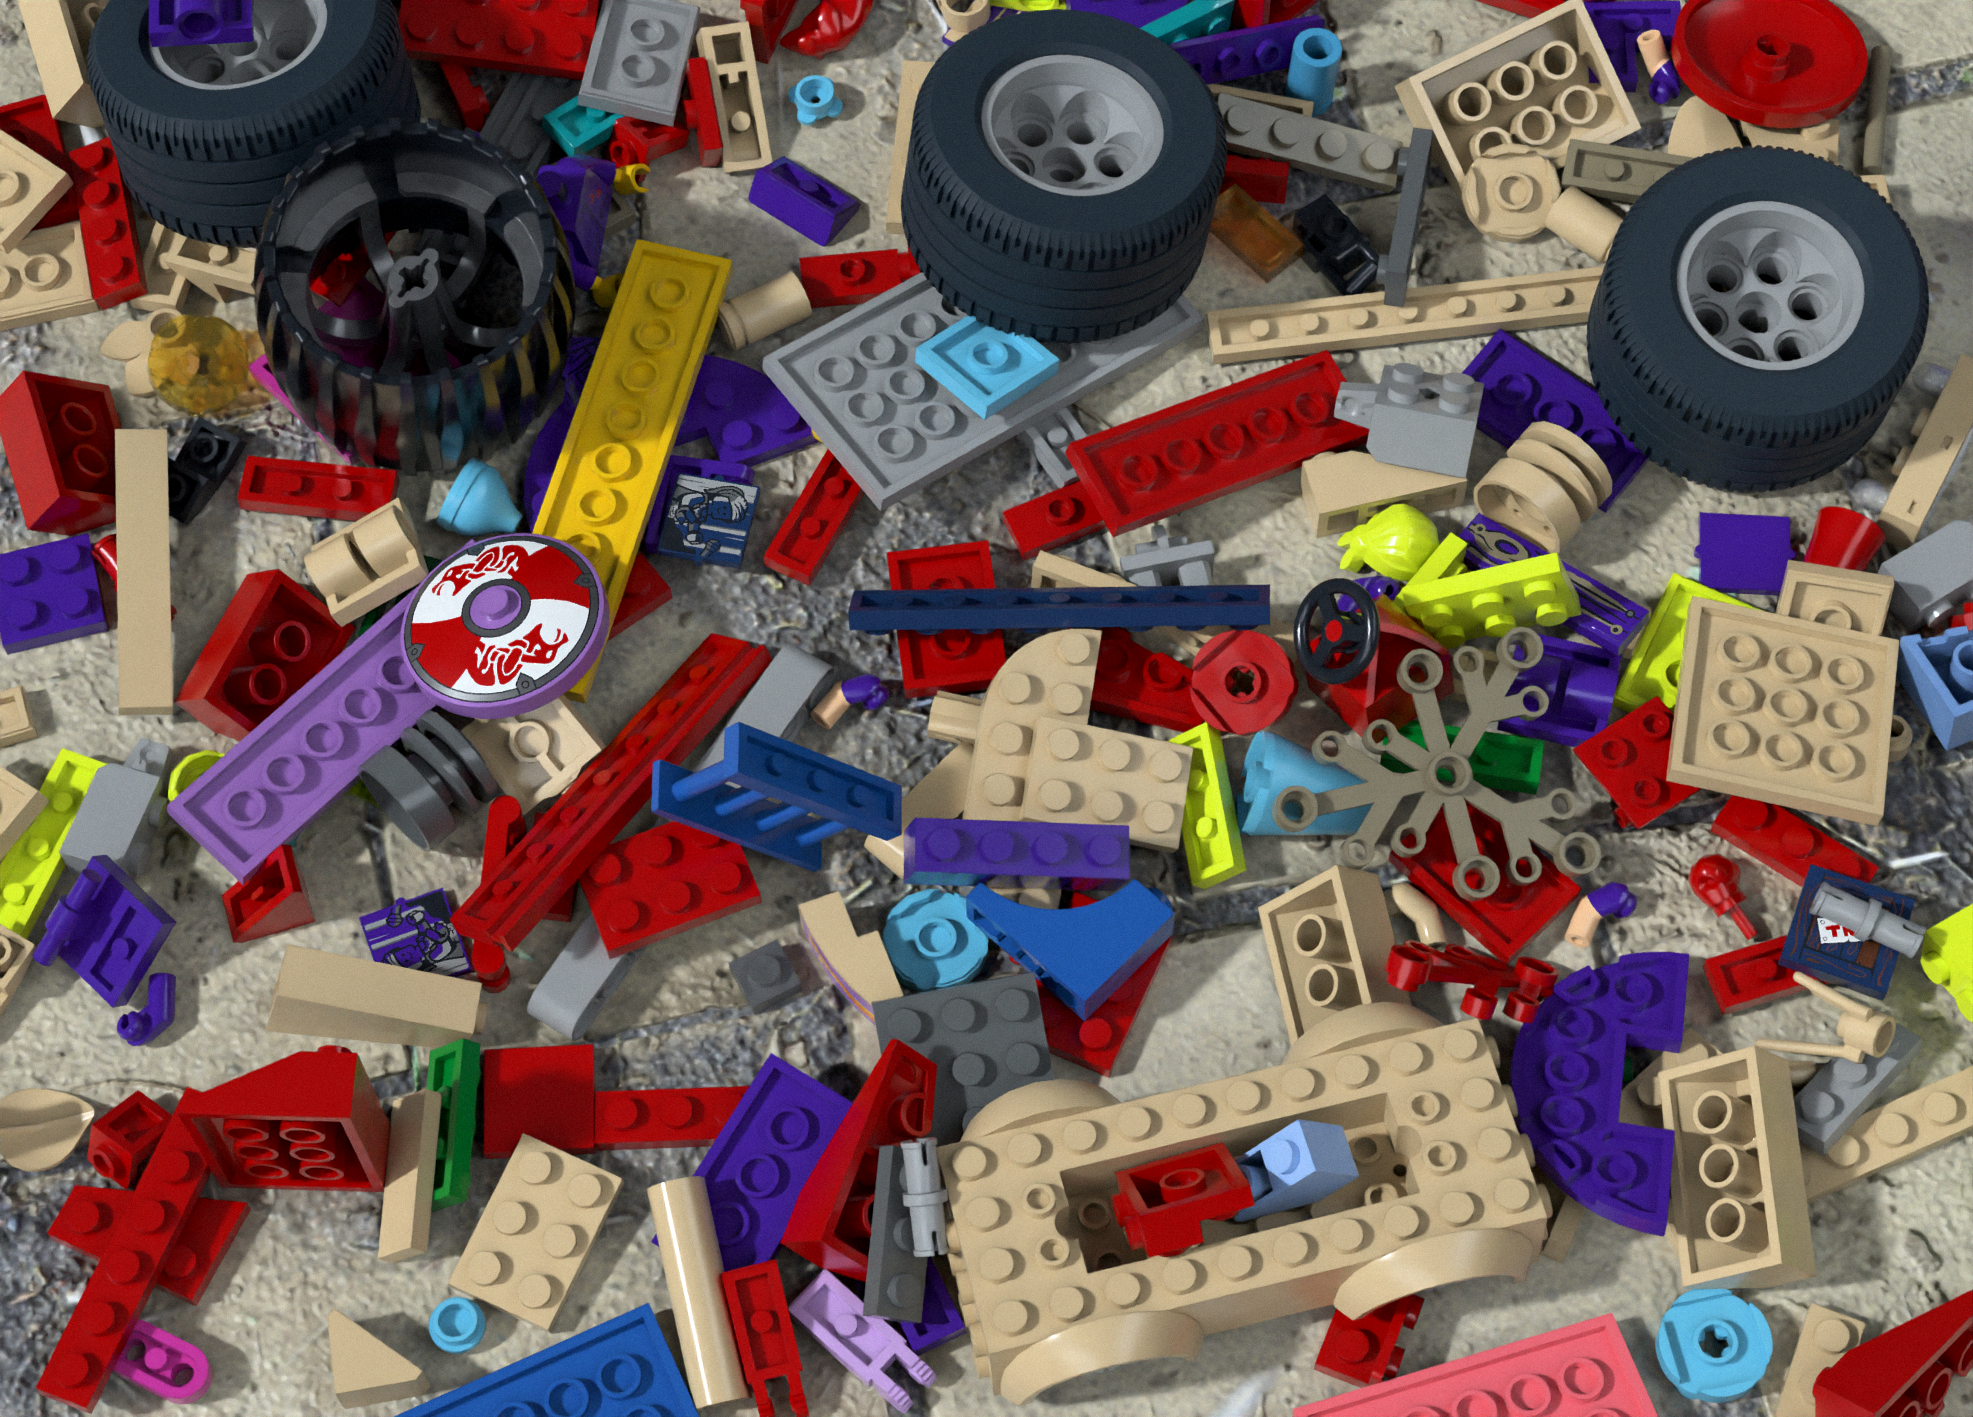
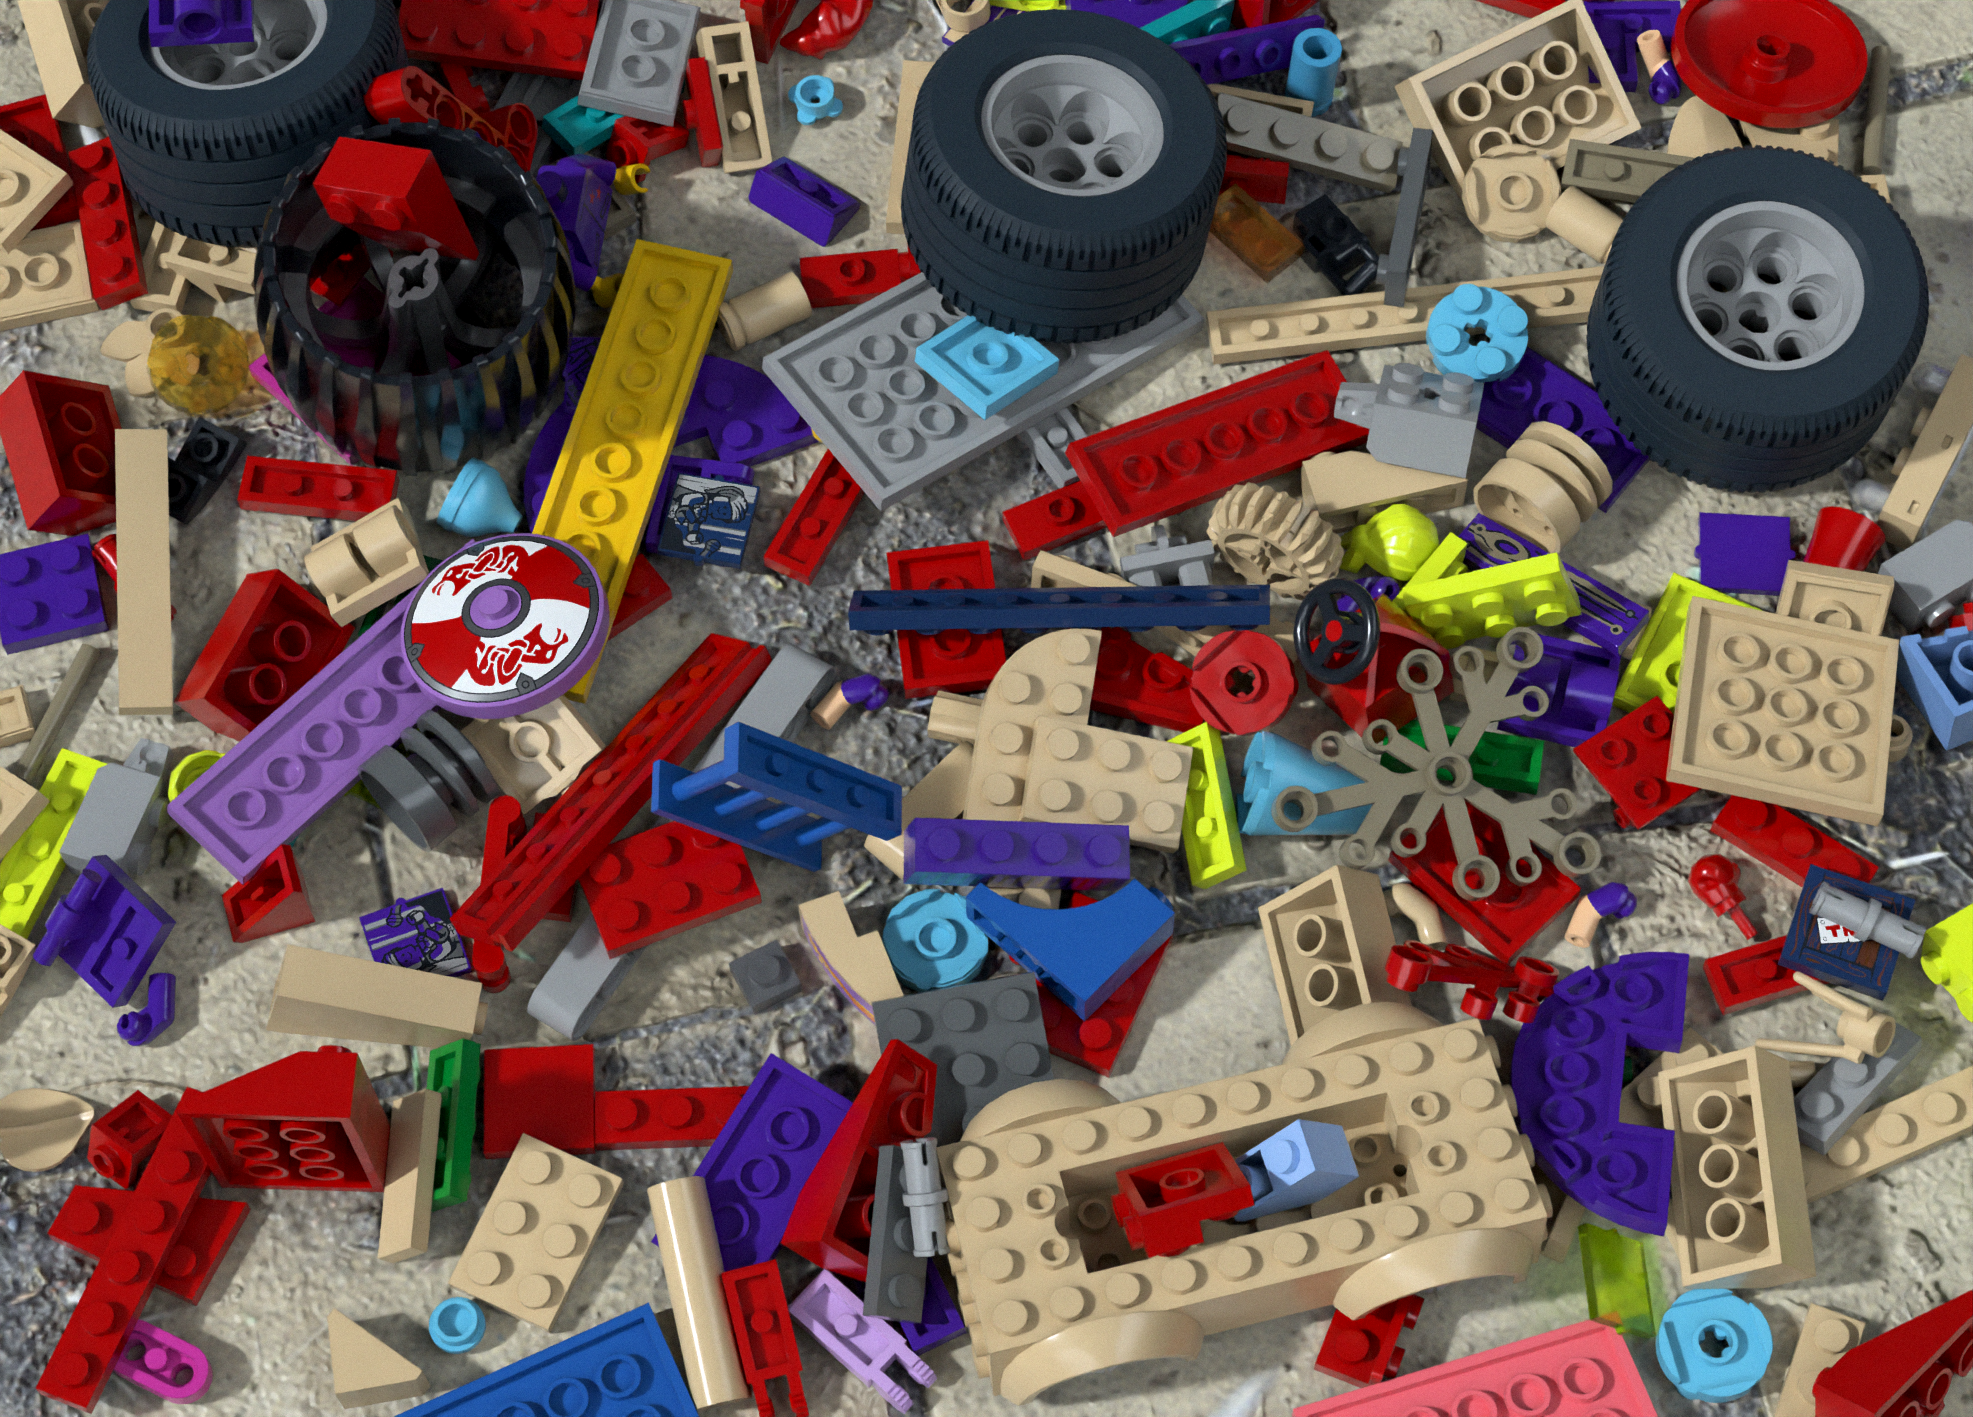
(57, 713): none -> dark tan bar
(393, 197): none -> red slope
(417, 96): none -> red beam
(1274, 540): none -> tan gear
(1472, 308): none -> medium azure plate
(1616, 1281): none -> clear neon green piece

